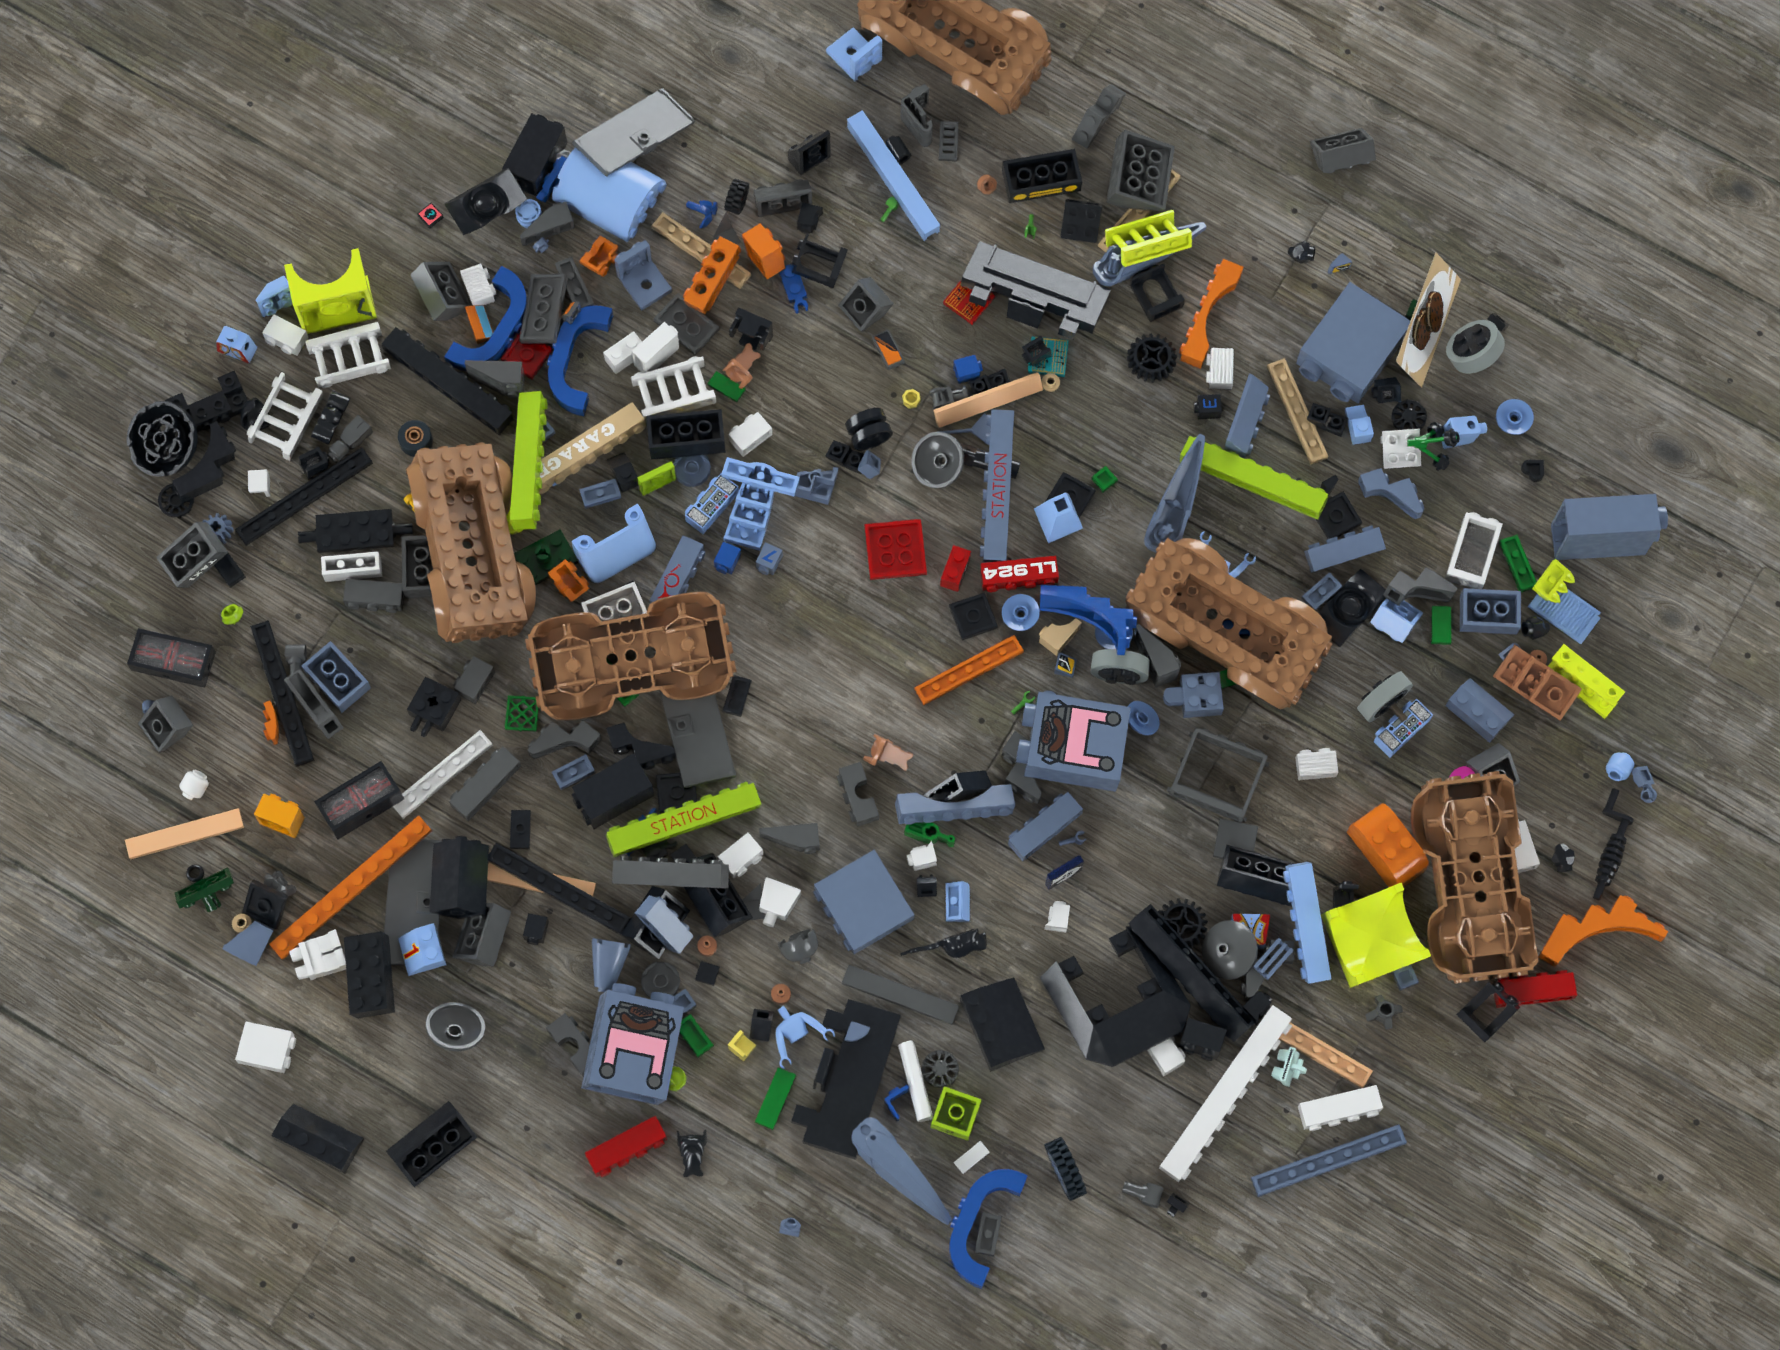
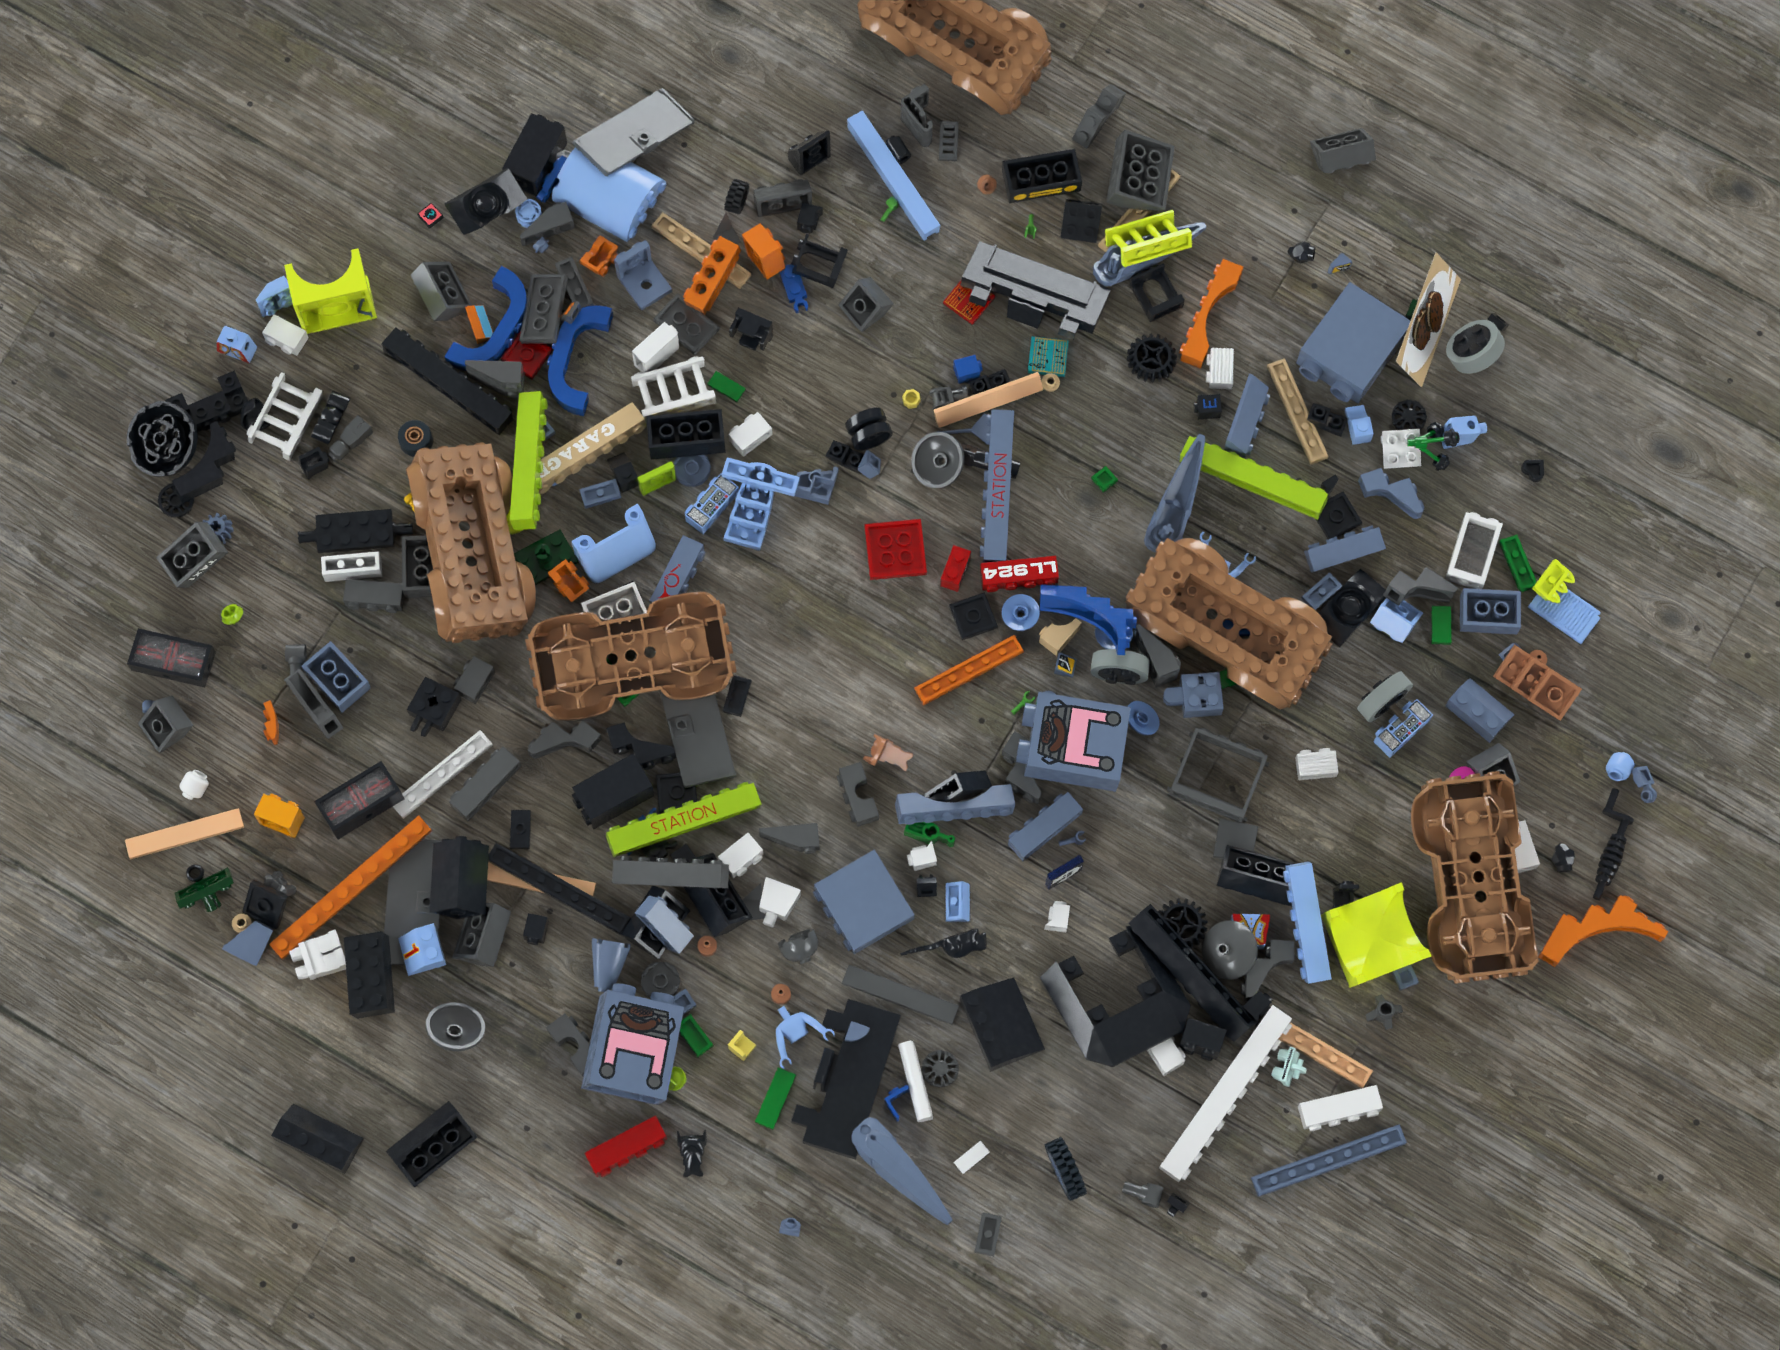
(229, 570): black tile -> none
(259, 481): white panel -> none
(265, 1047): white brick -> none
(282, 693): black tile -> none
(303, 496): black tile -> none
(339, 339): white fence -> none
(477, 285): white brick -> none
(522, 713): green window -> none
(573, 772): sand blue plate -> none
(620, 354): white brick -> none
(705, 208): blue plant -> none
(707, 973): black tile -> none
(727, 558): blue brick -> none
(738, 367): nougat hair -> none
(761, 1025): black brick -> none
(769, 559): sand blue brick -> none
(861, 61): light blue bracket -> none
(888, 349): slope -> none
(956, 1113): lime brick -> none
(996, 1180): blue arch -> none
(1036, 351): black window -> none
(1058, 517): light blue slope -> none
(1078, 491): black tile -> none
(1284, 946): sand blue tile -> none
(1386, 390): black window -> none
(1388, 846): orange brick -> none
(1467, 1016): black panel -> none
(1517, 409): medium blue dish -> none
(1534, 627): black rock -> none
(1539, 988): red brick -> none
(1597, 690): neon yellow fence -> none
(1607, 526): sand blue brick -> none

